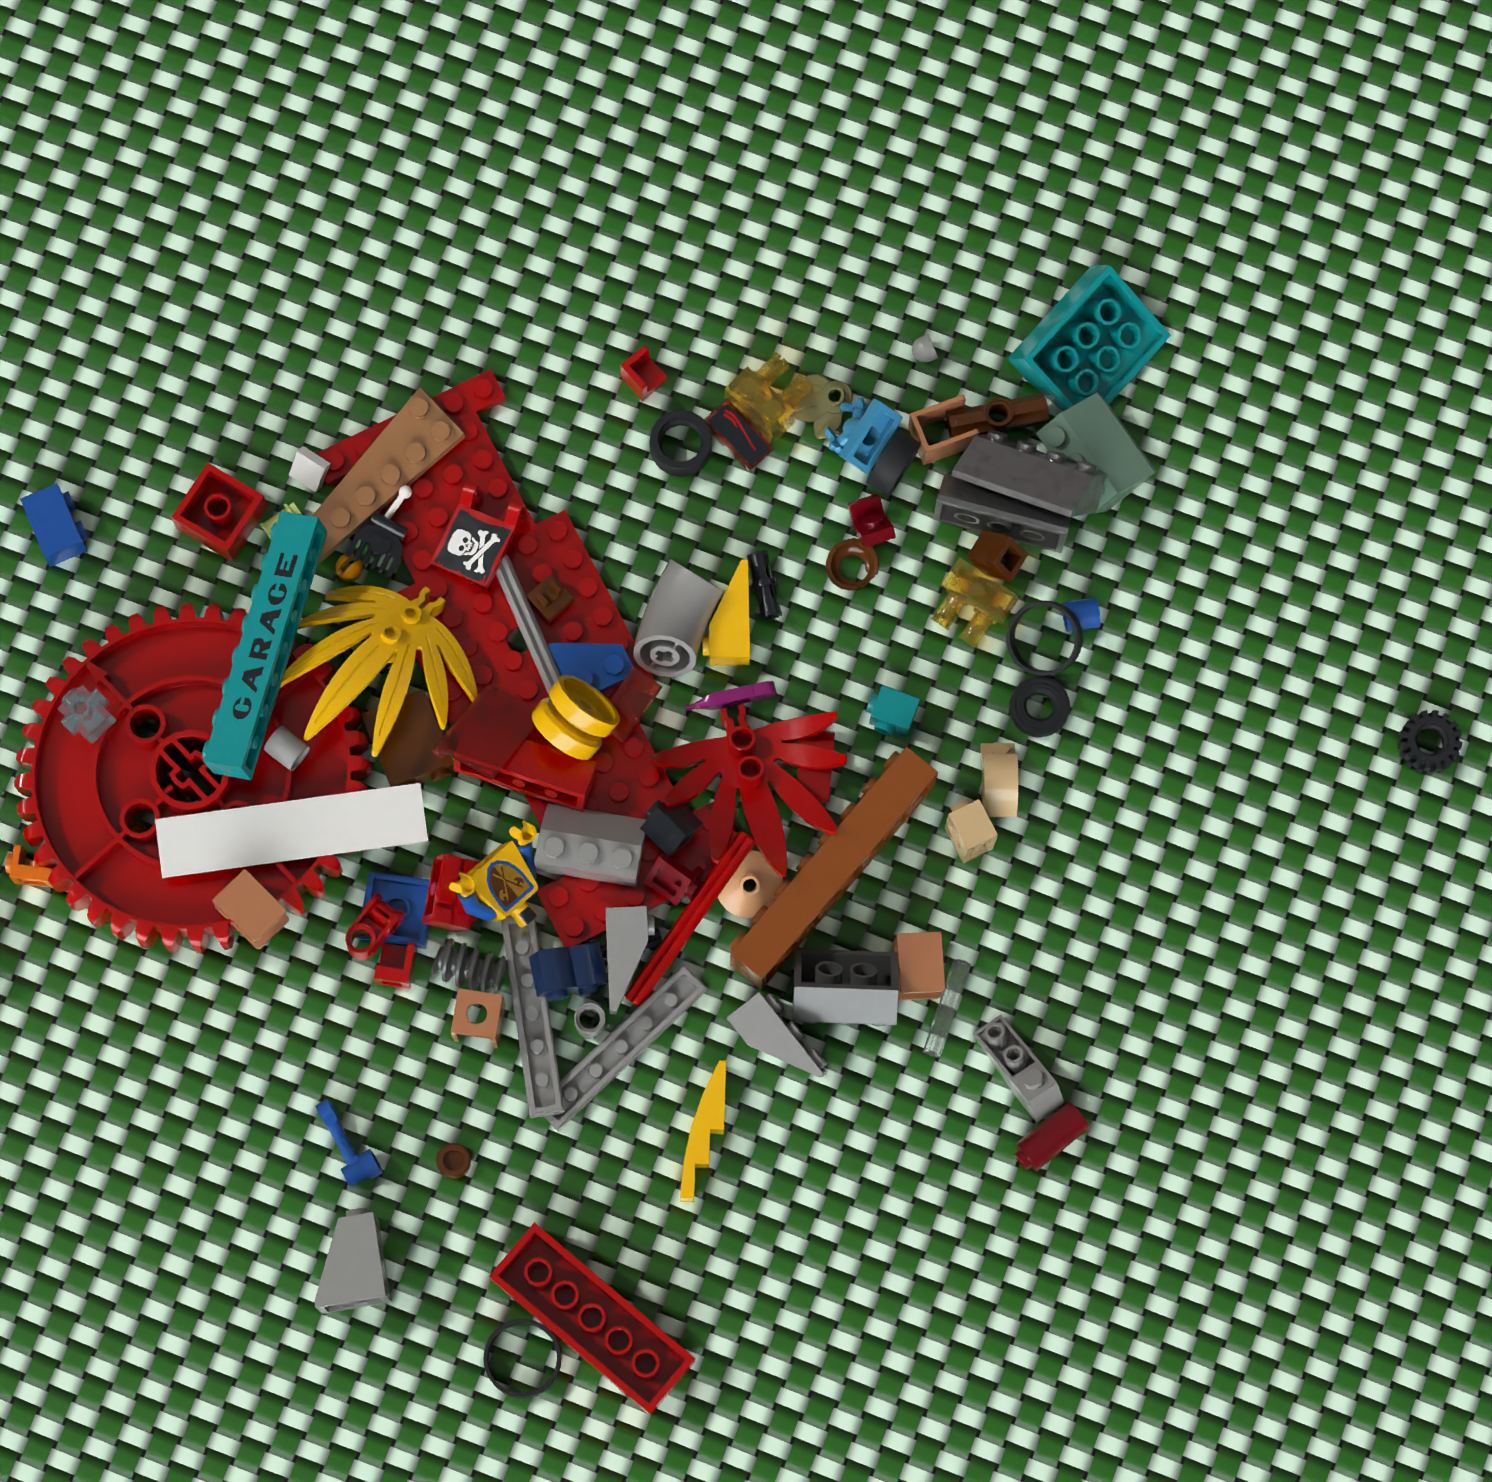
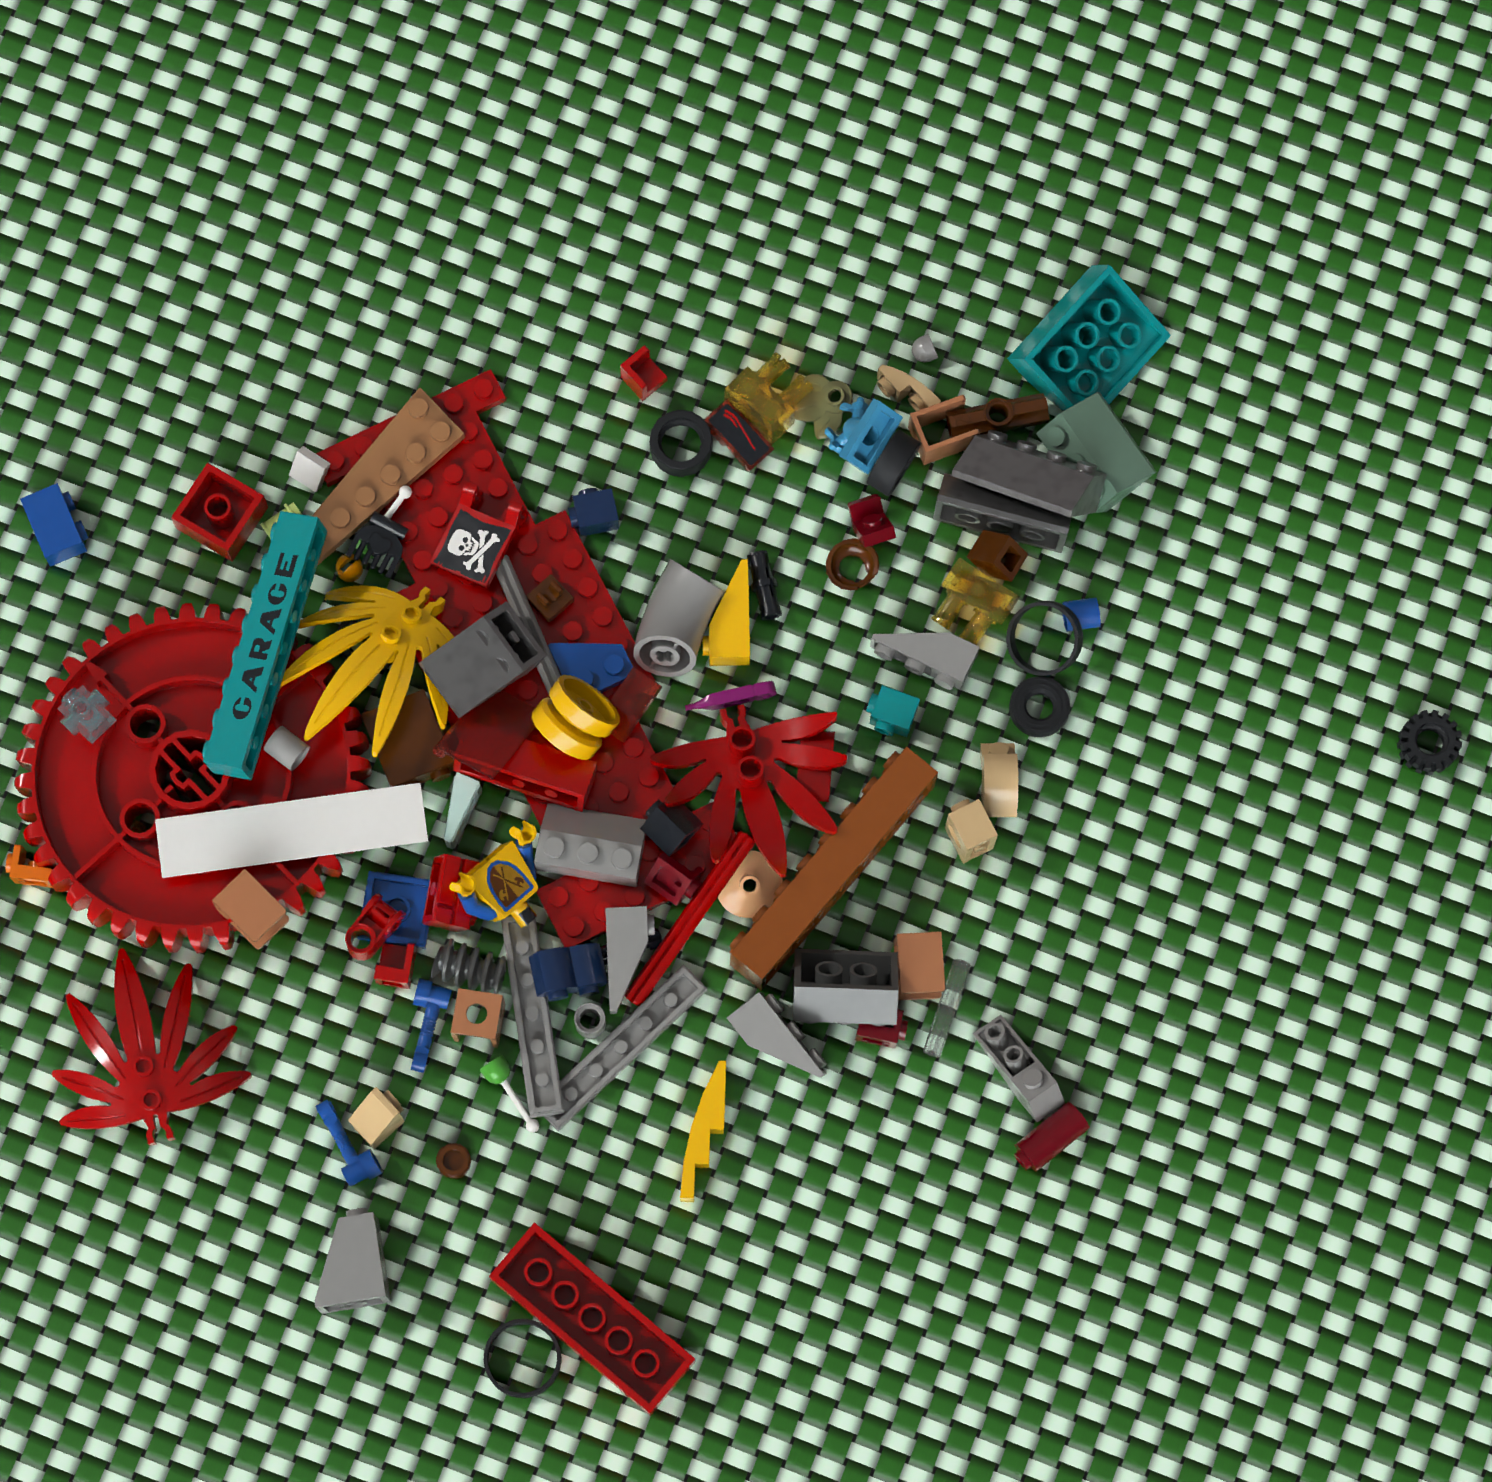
(148, 1079): none -> red plant
(377, 1117): none -> tan slope
(432, 999): none -> blue brick
(462, 803): none -> light aqua slope
(483, 659): none -> flat silver slope
(497, 1073): none -> hinge
(594, 511): none -> dark blue brick
(881, 1034): none -> dark red bracket
(900, 384): none -> tan slope
(935, 654): none -> light grey slope

